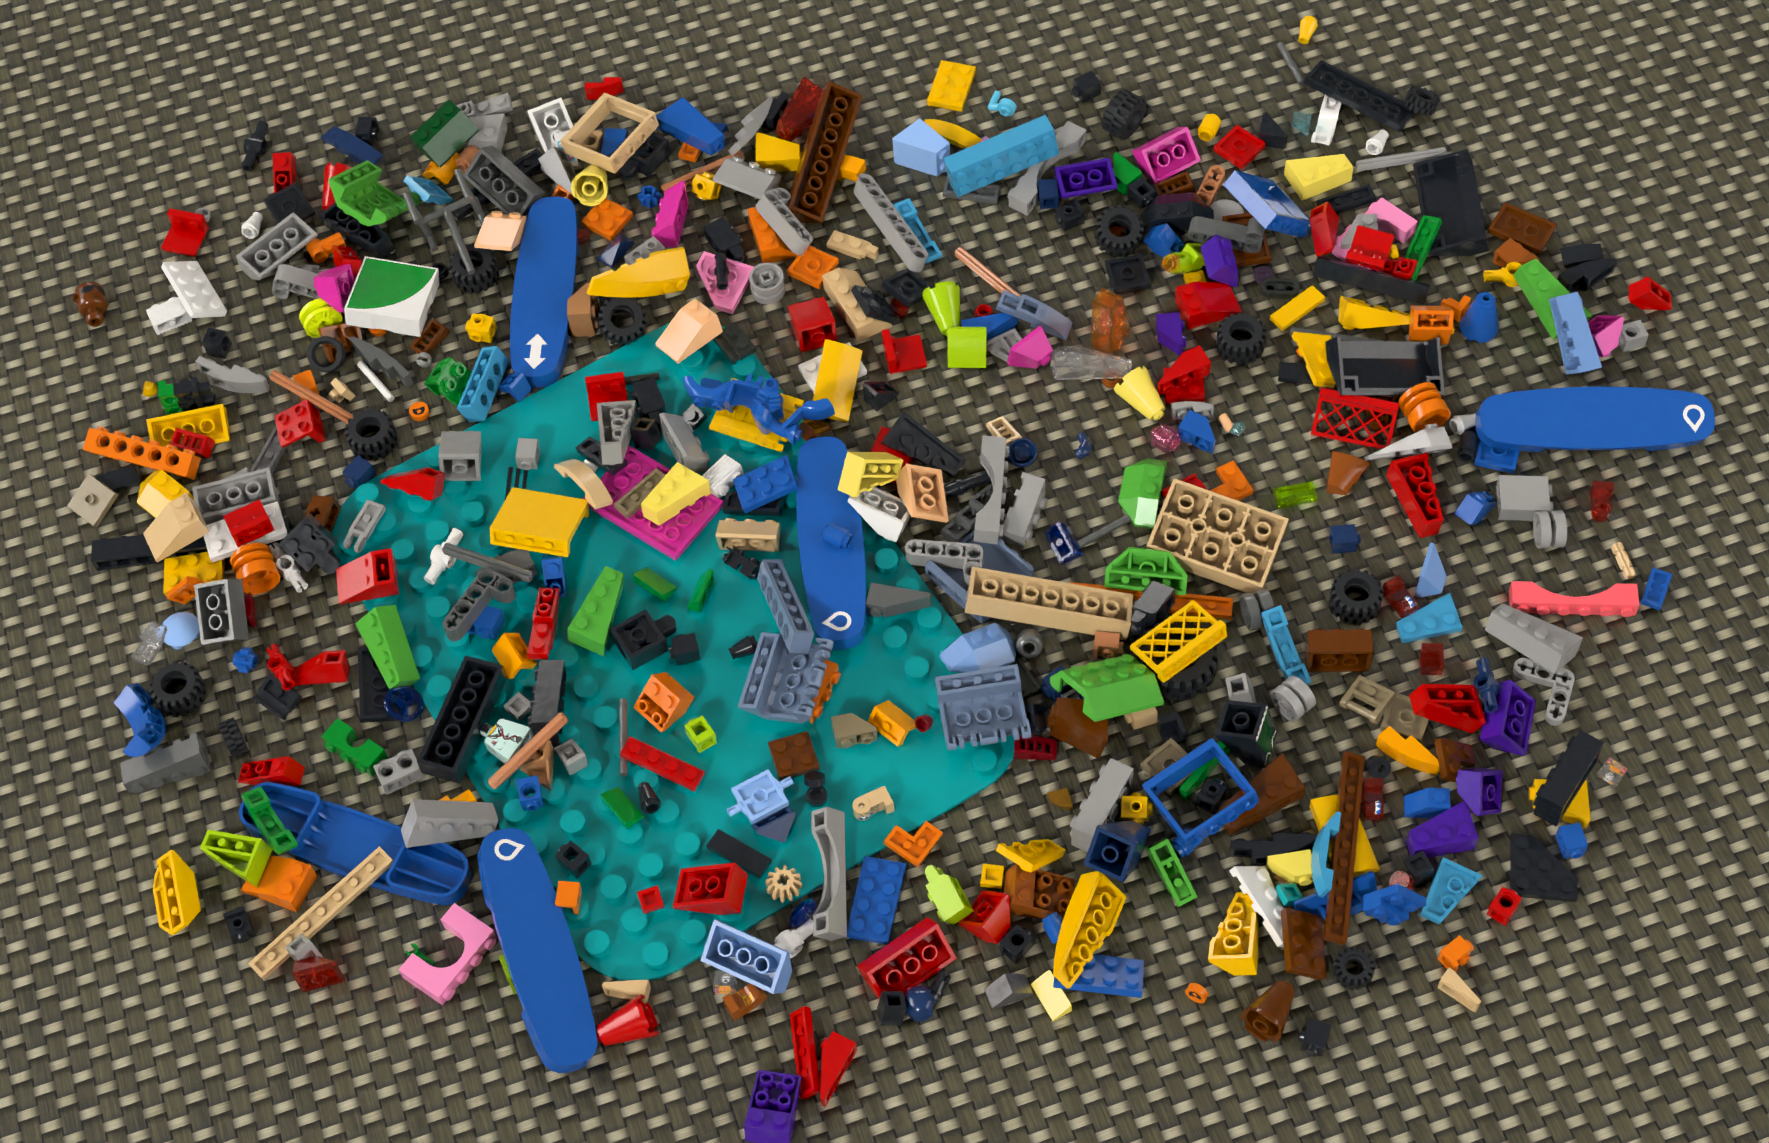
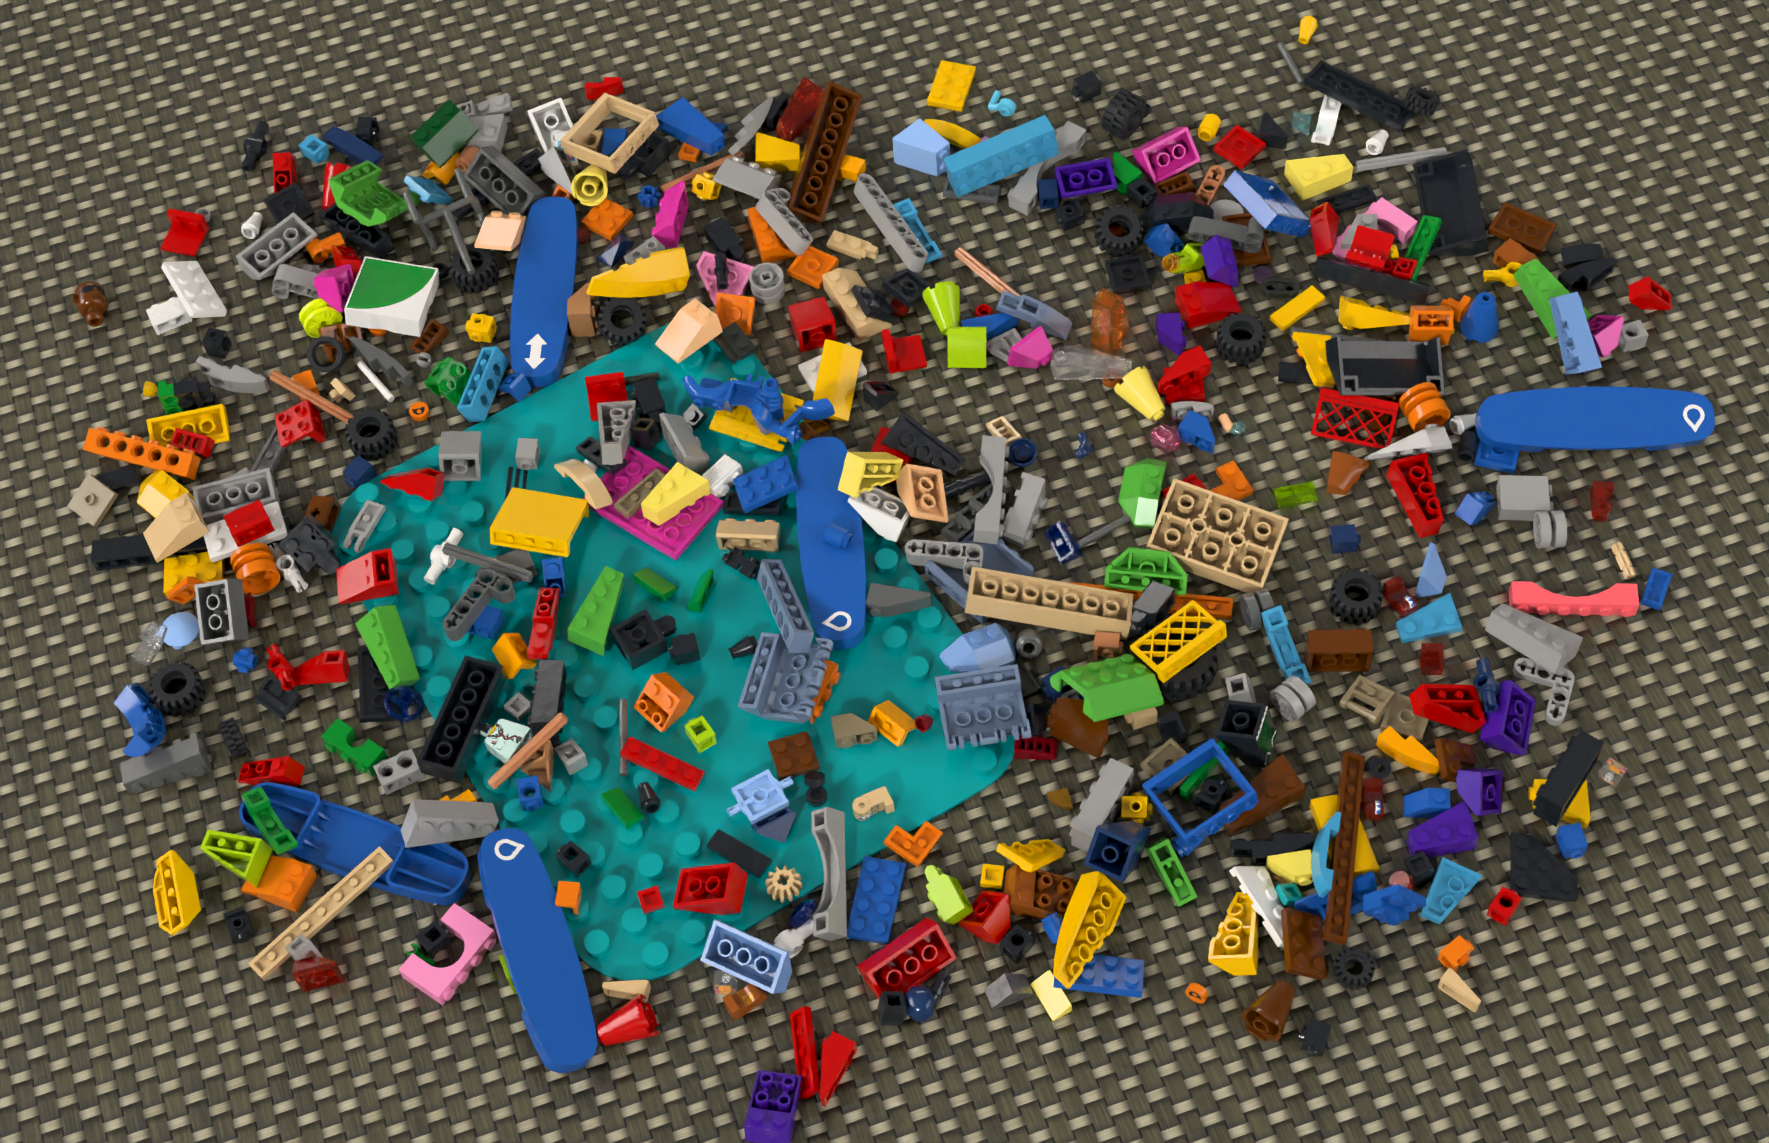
(318, 150): none -> dark azure brick
(429, 934): none -> black brick
(737, 309): none -> orange plate

